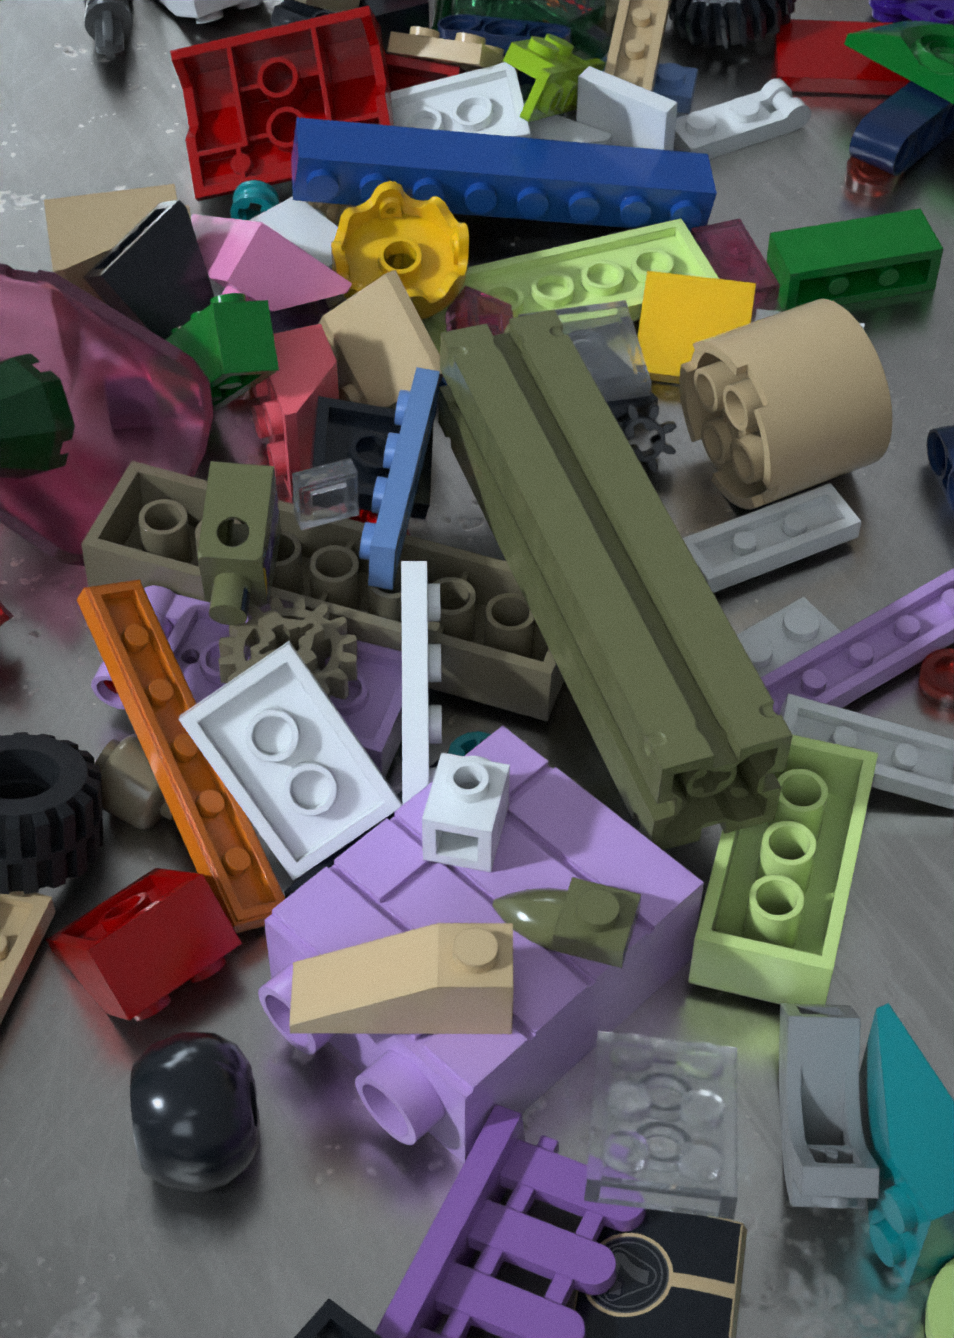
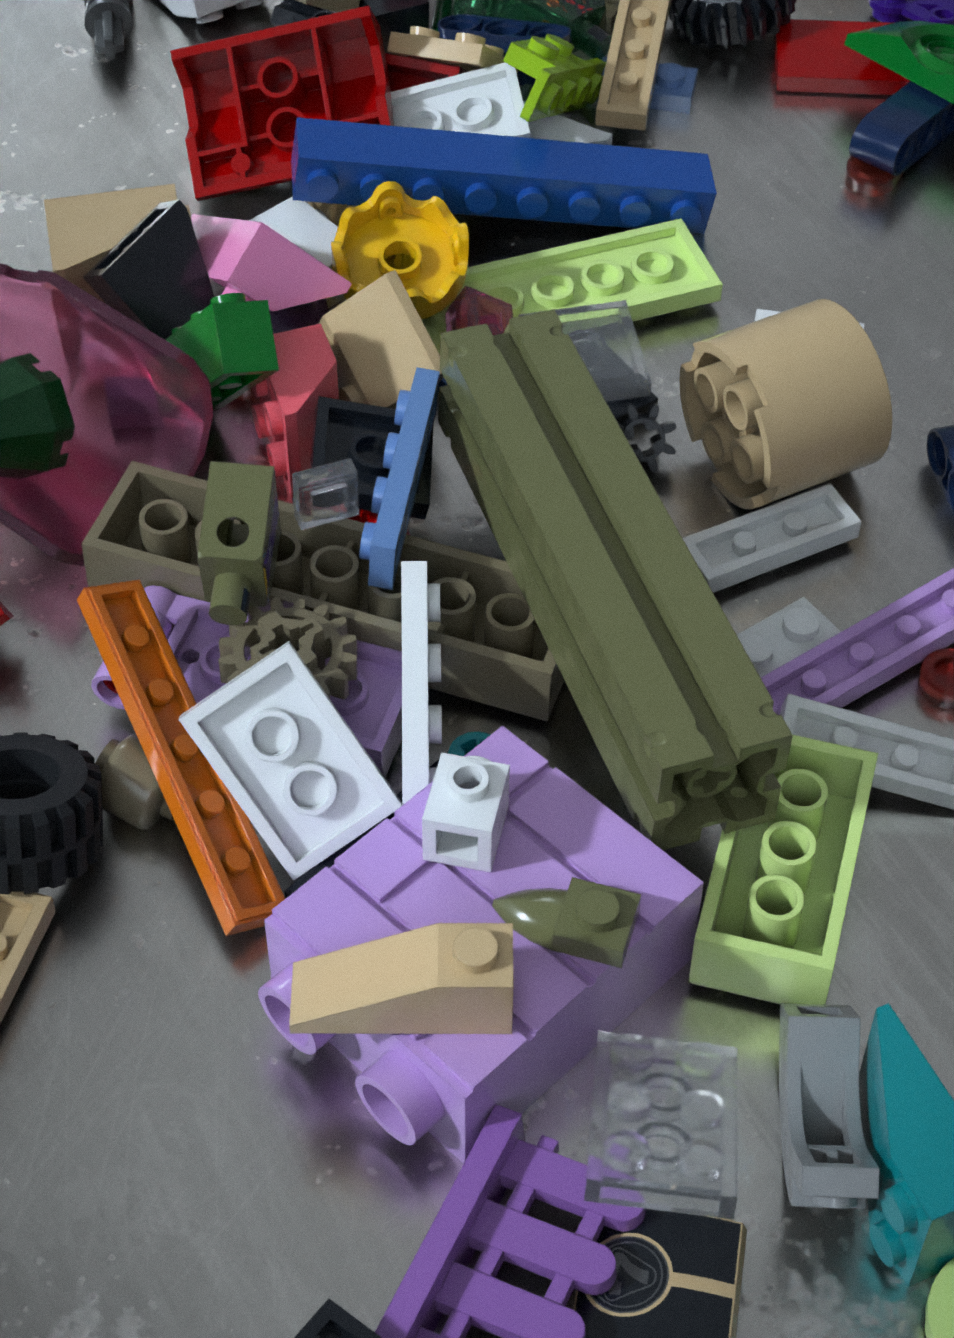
(147, 942): red slope -> none
(194, 1111): black piece -> none
(252, 192): teal bush -> none
(626, 111): white tile -> none
(685, 311): yellow tile -> none
(736, 257): clear pink plate -> none
(742, 121): white plate -> none
(855, 259): green brick -> none

